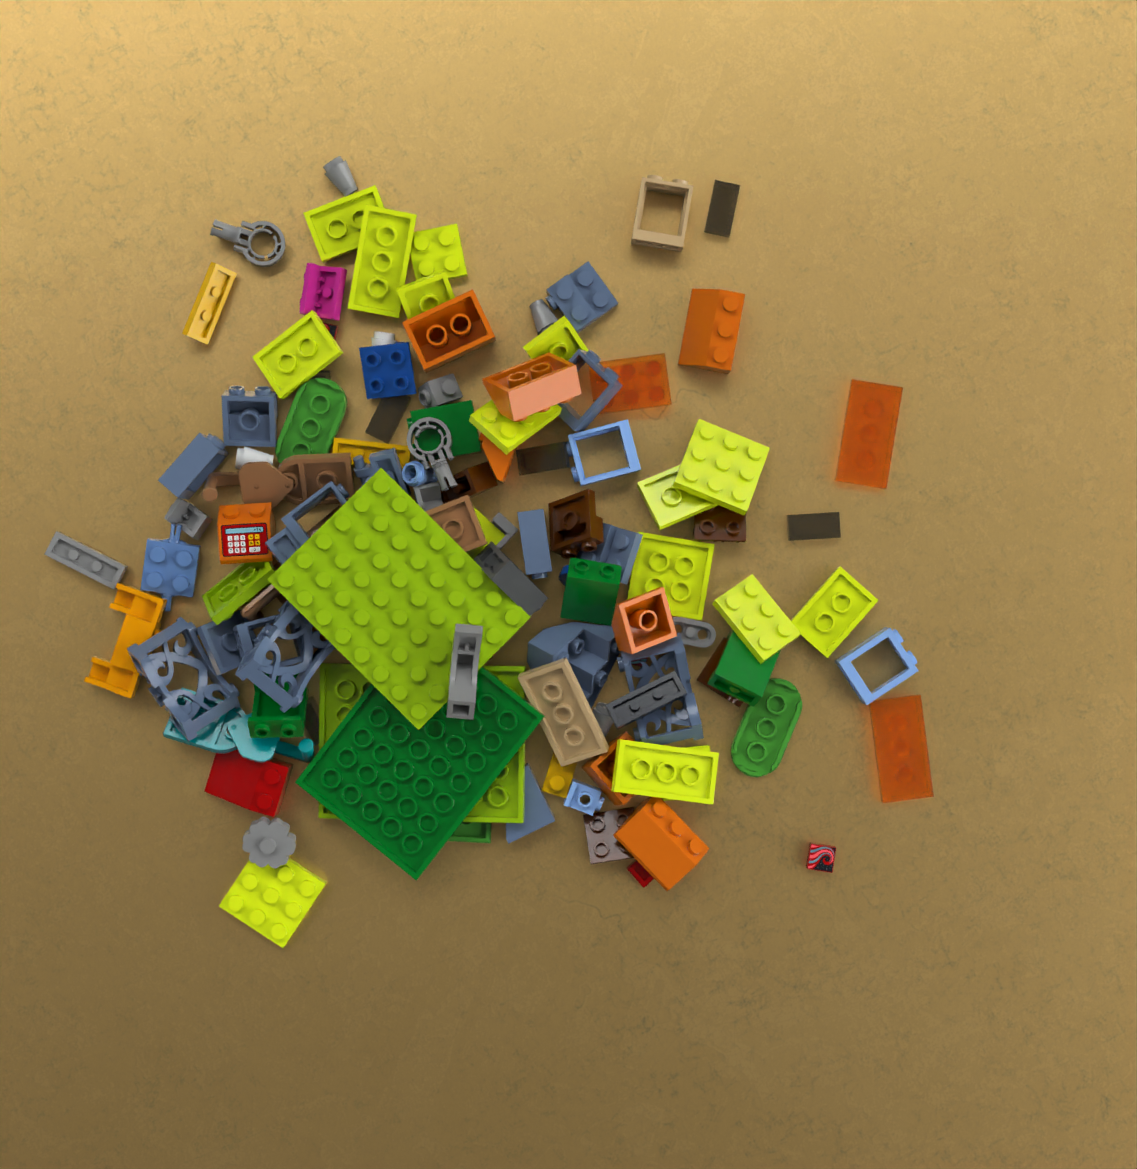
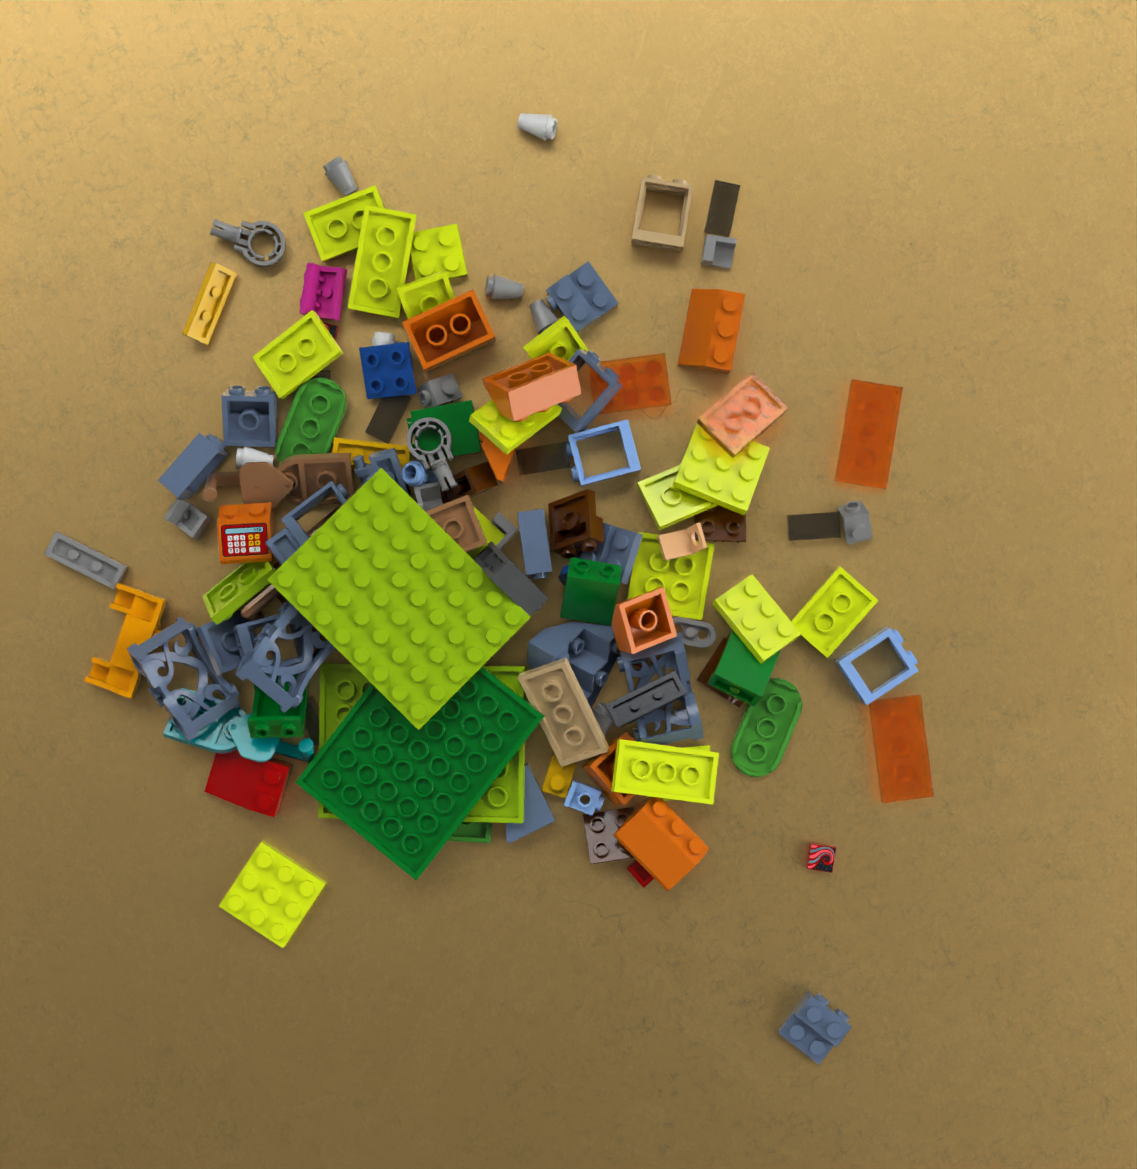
(170, 566): medium blue plate -> none
(269, 842): light grey plant -> none
(464, 671): light grey arch -> none
(502, 288): none -> light grey cone
(538, 125): none -> white cone
(681, 542): none -> light nougat bracket
(718, 251): none -> light grey panel
(742, 415): none -> clear orange plate
(815, 1026): none -> sand blue plate
(855, 522): none -> light grey bracket

